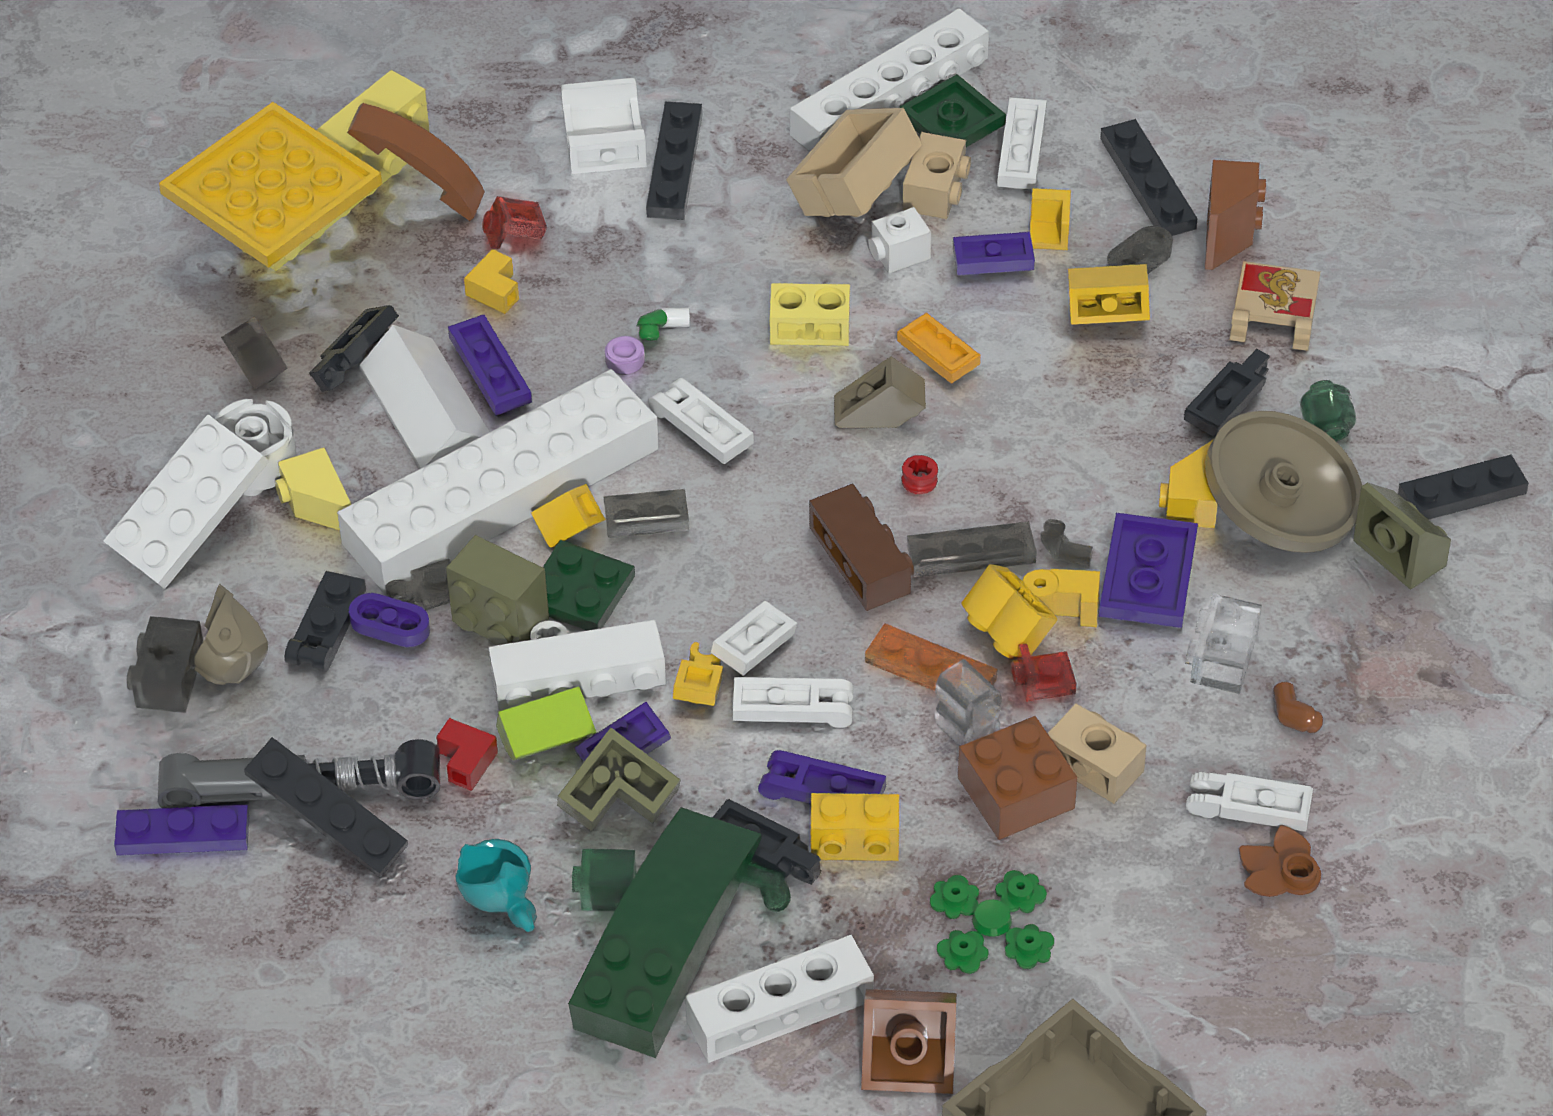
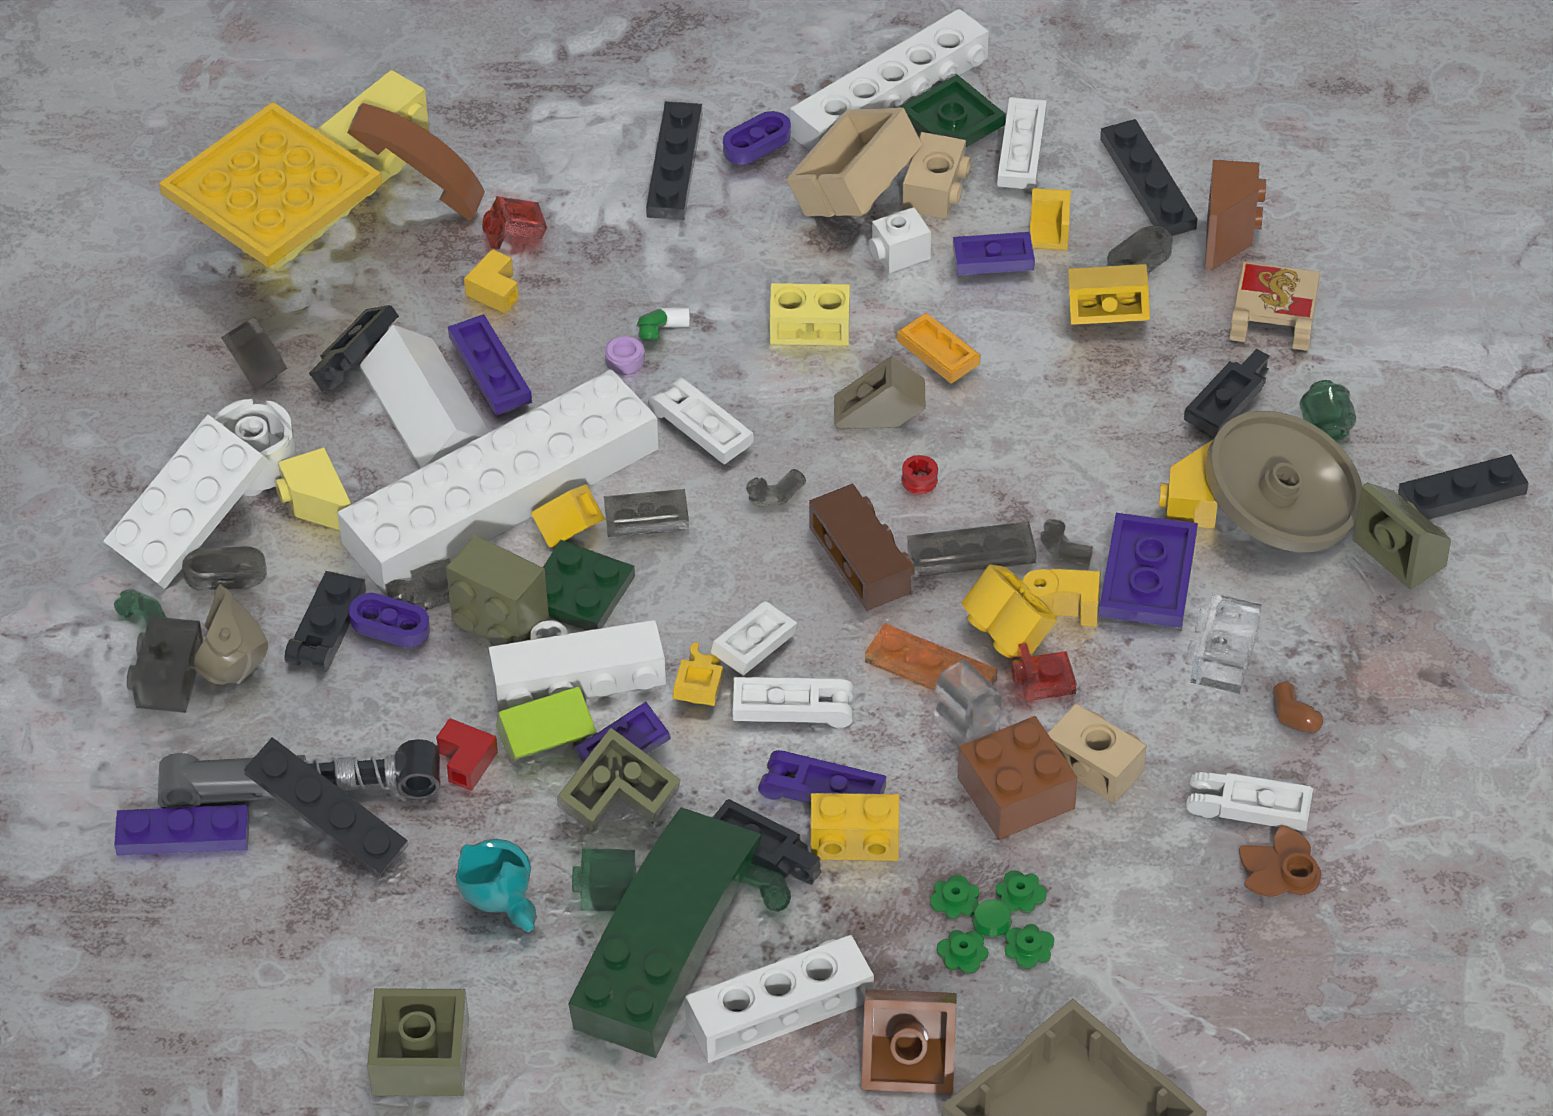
(135, 601): none -> clear green arm
(228, 566): none -> clear smoke plate
(418, 1042): none -> olive brick
(603, 126): white panel -> none
(756, 137): none -> dark purple plate
(779, 494): none -> clear smoke arm

